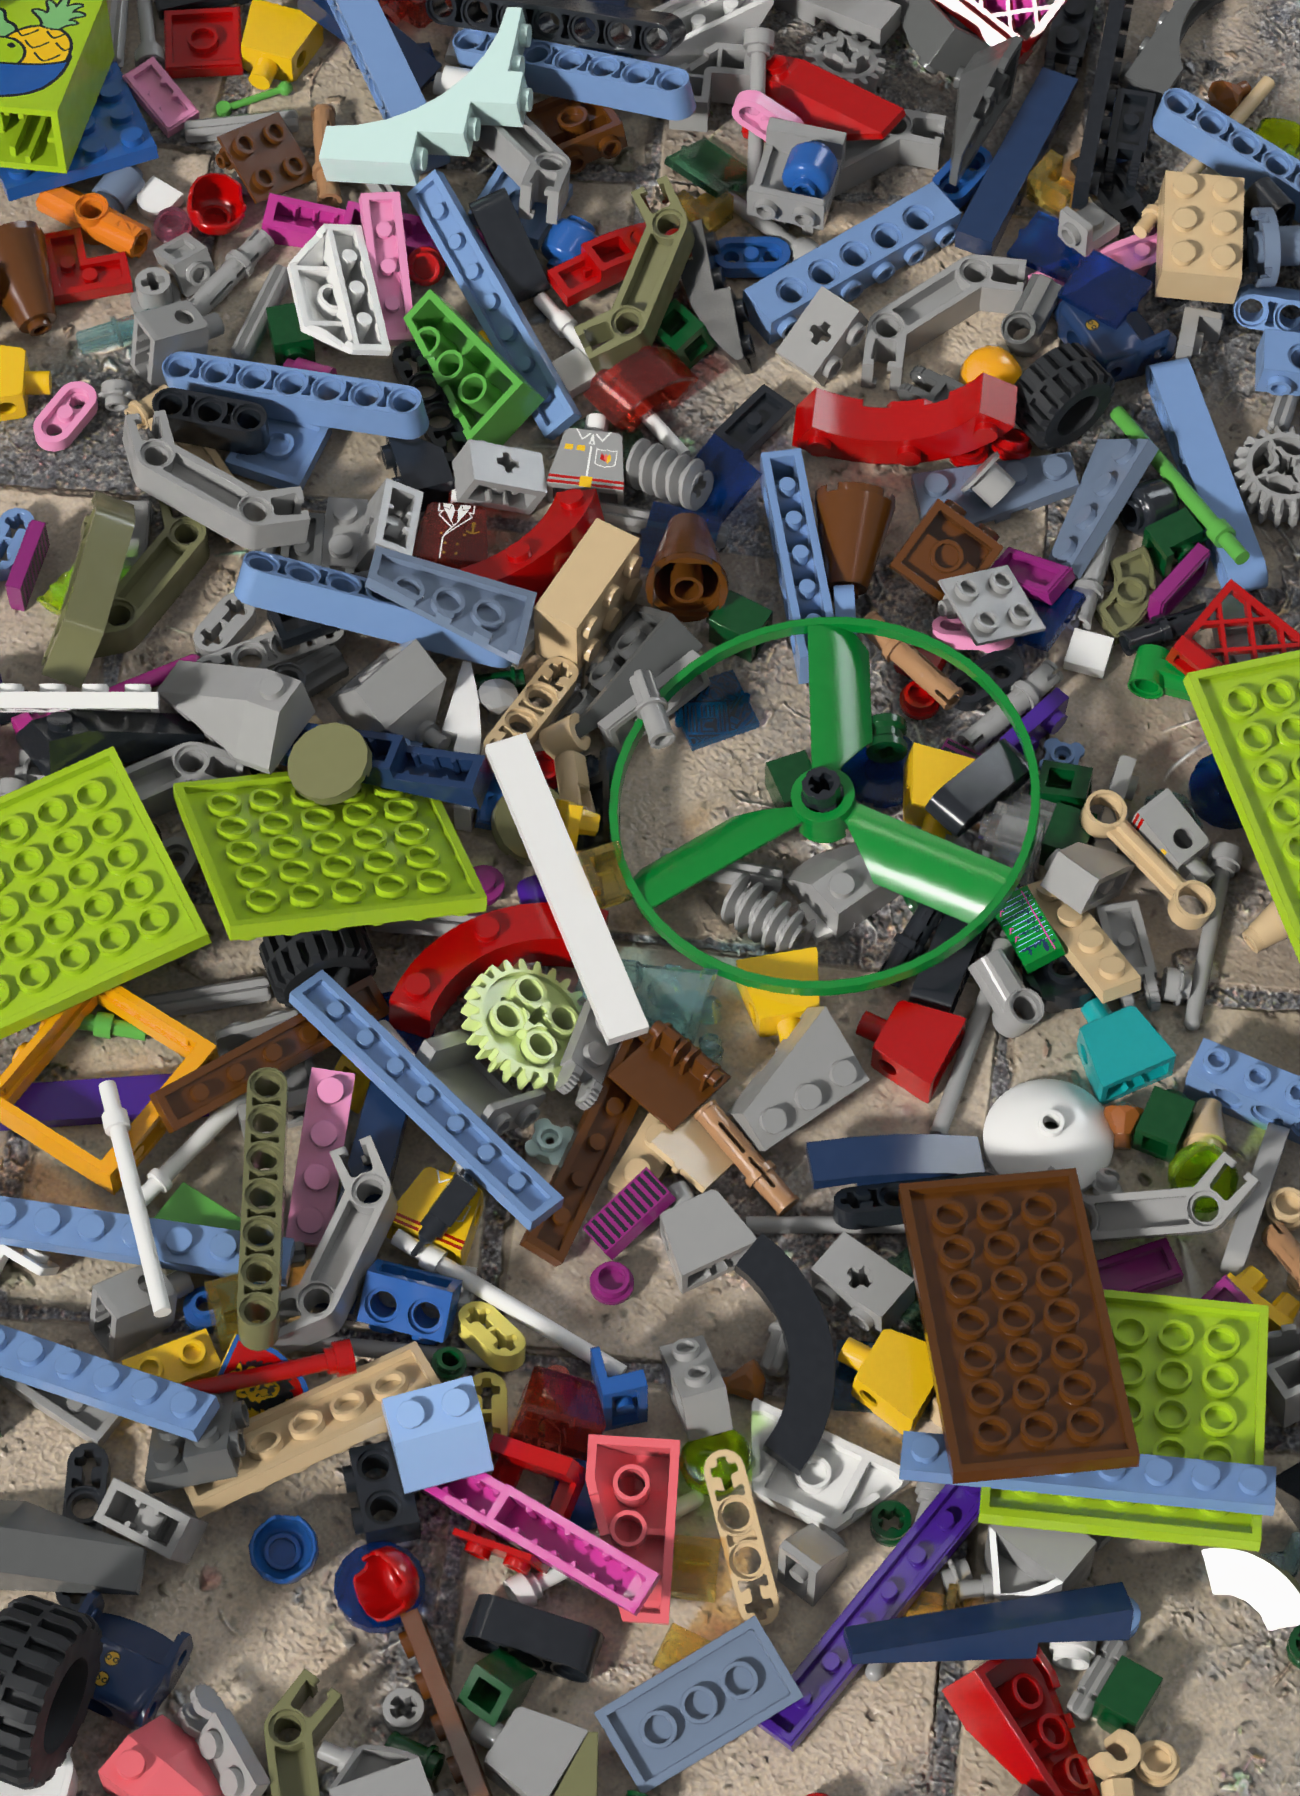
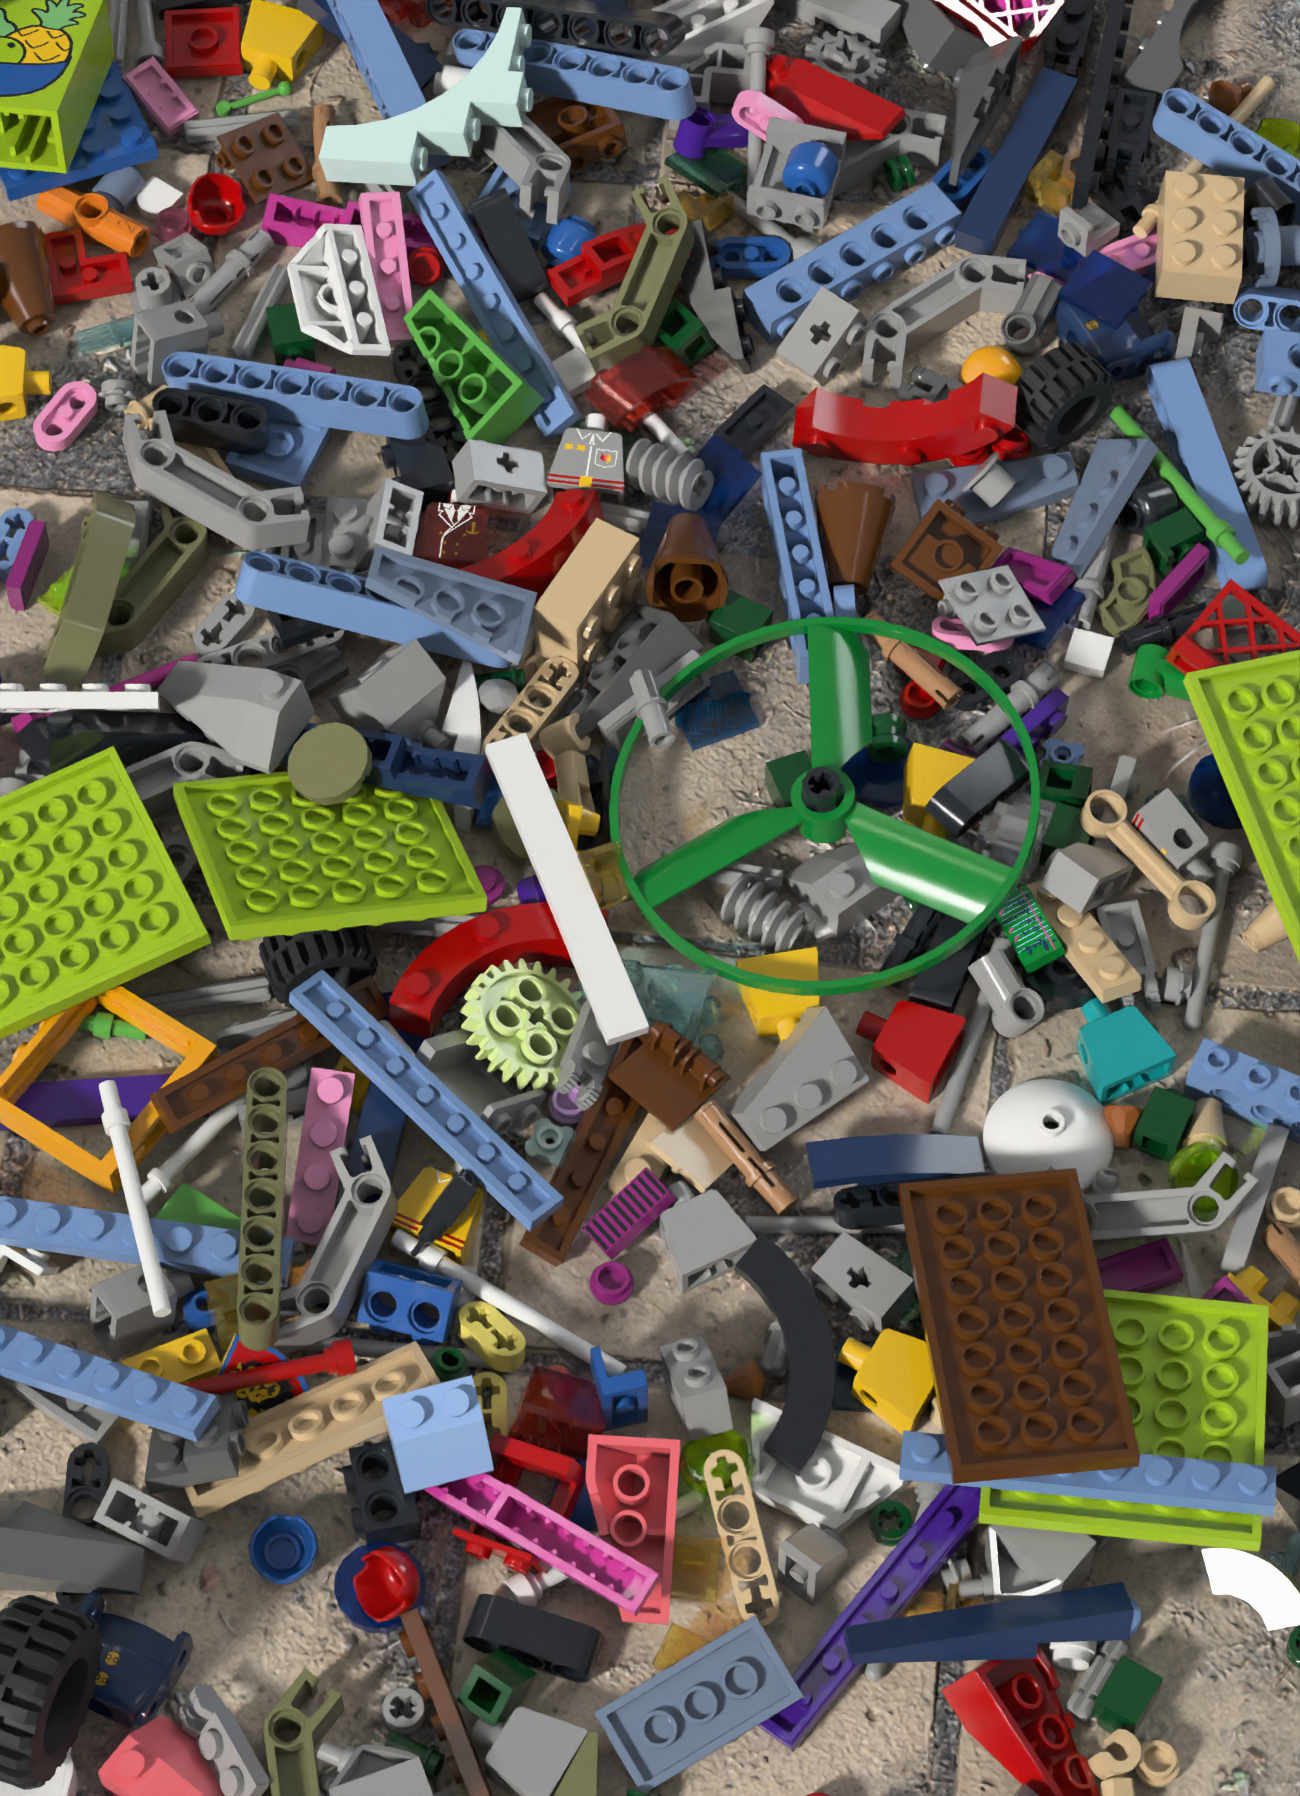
(563, 1107): none -> lavender plate
(708, 131): none -> dark purple piece
(899, 172): none -> dark green bush

